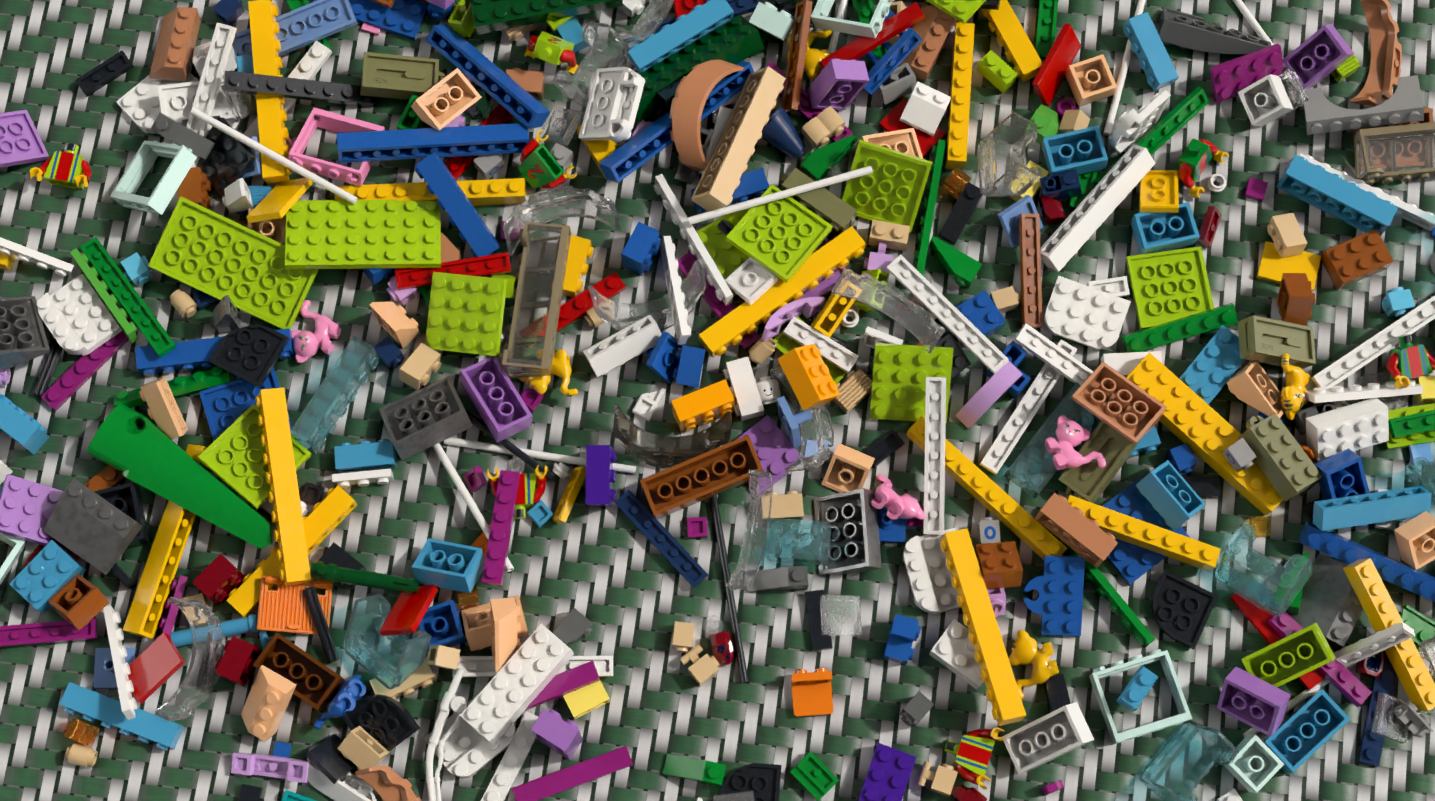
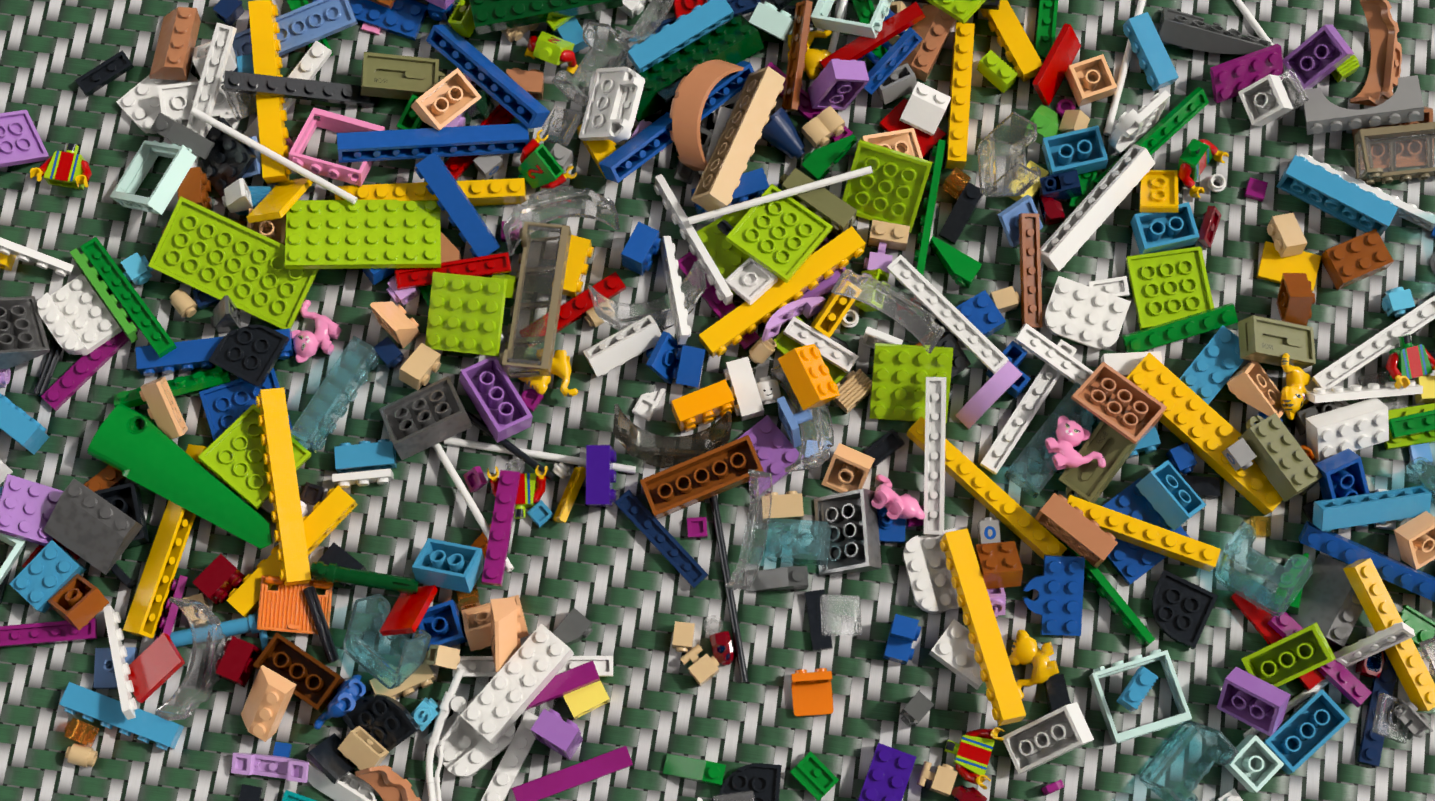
(425, 712): none -> medium azure brick

